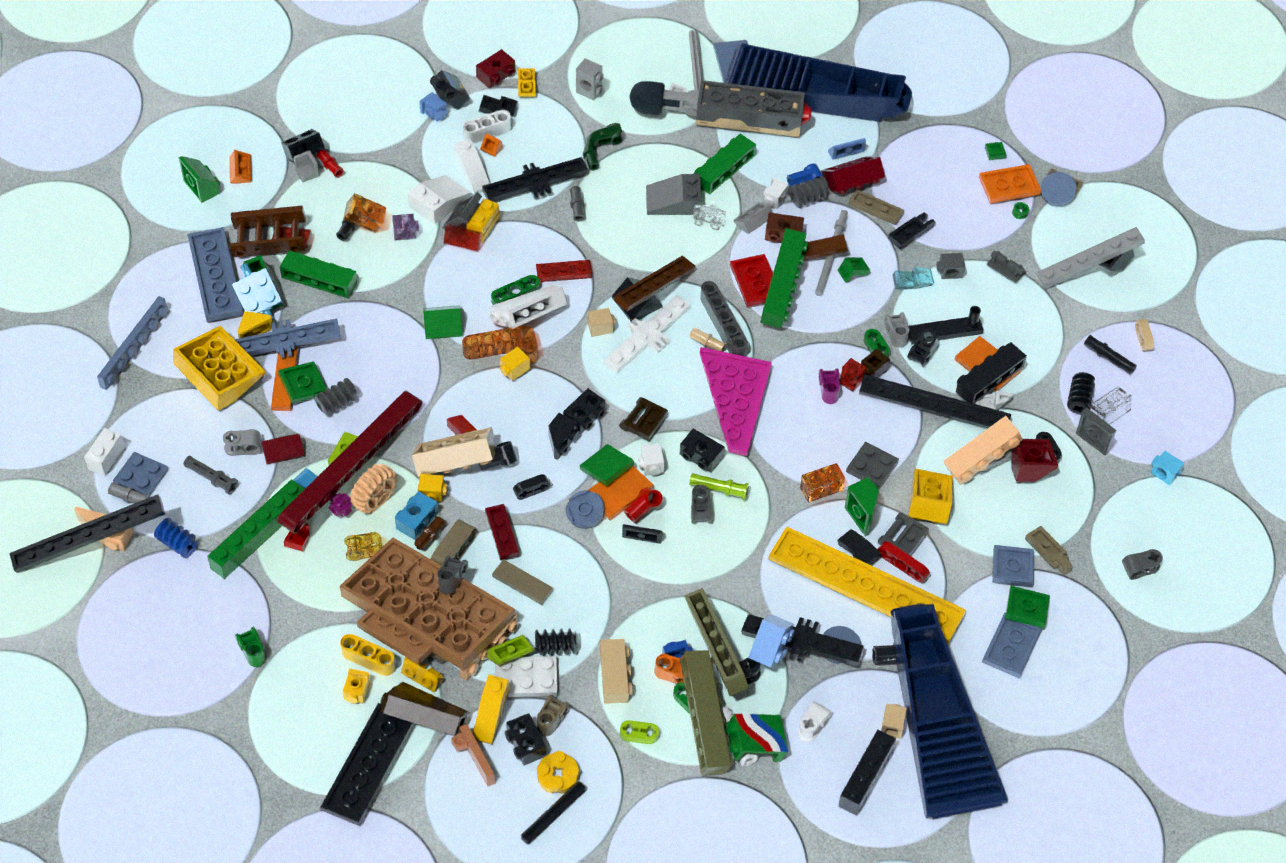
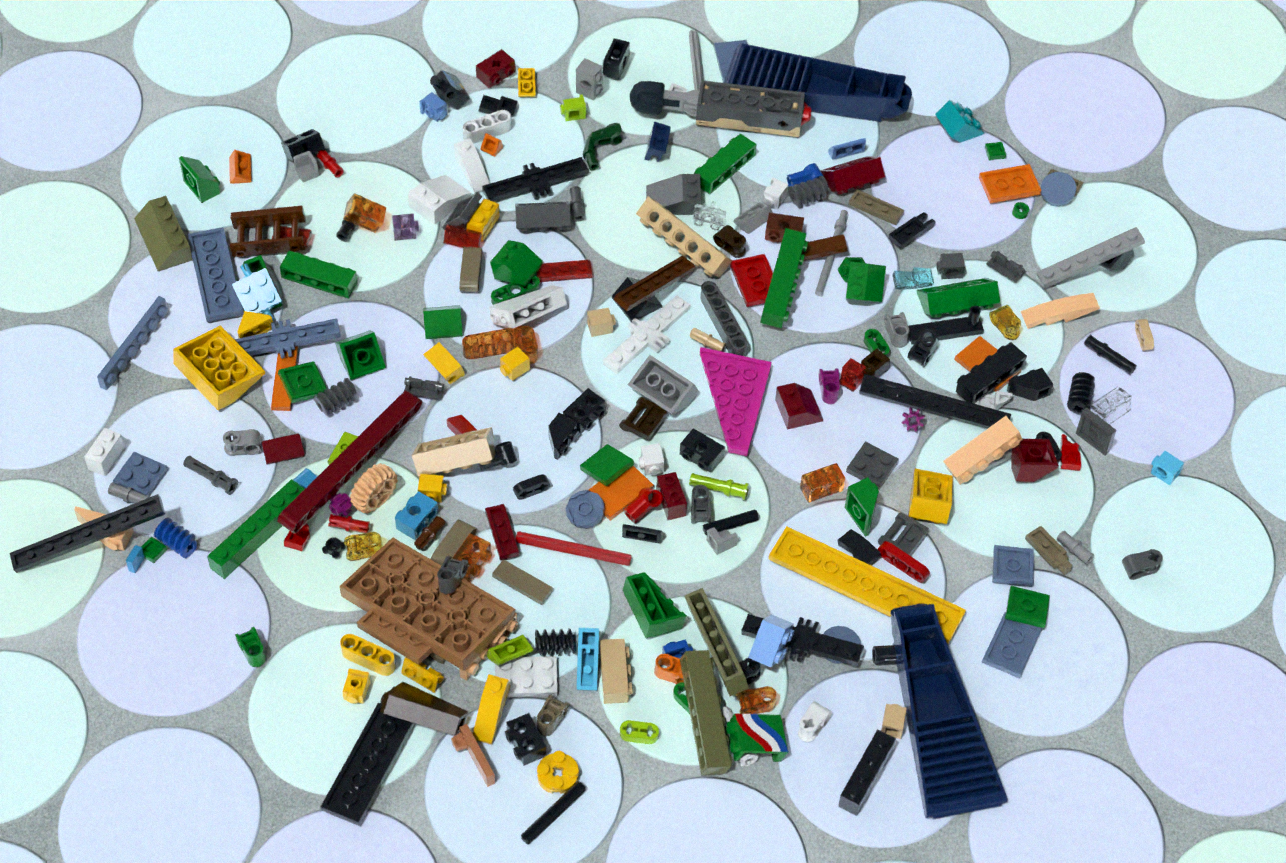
(135, 559): none -> dark azure tile
(153, 549): none -> green tile
(163, 234): none -> olive slope
(333, 542): none -> black plate
(348, 523): none -> red pin
(360, 354): none -> green slope
(425, 388): none -> dark grey hinge
(444, 363): none -> yellow hinge
(470, 269): none -> dark tan beam
(474, 559): none -> clear orange brick
(515, 263): none -> green slope
(542, 215): none -> dark grey slope
(573, 108): none -> lime brick
(573, 548): none -> red axle
(587, 658): none -> medium azure slope
(616, 58): none -> black brick
(650, 607): none -> green wedge
(657, 141): none -> dark blue hinge
(663, 386): none -> light grey slope
(672, 496): none -> dark red brick
(718, 261): none -> tan brick
(721, 541): none -> light grey panel
(730, 241): none -> dark brown piece
(732, 521): none -> black axle
(755, 702): none -> clear orange piece
(797, 405): none -> dark red slope
(865, 281): none -> green slope
(908, 418): none -> magenta gear
(959, 121): none -> teal slope
(959, 296): none -> green slope
(1006, 322): none -> clear yellow piece
(1031, 386): none -> black slope
(1059, 309): none -> light nougat slope
(1070, 455): none -> red slope
(1075, 547): none -> light grey pin

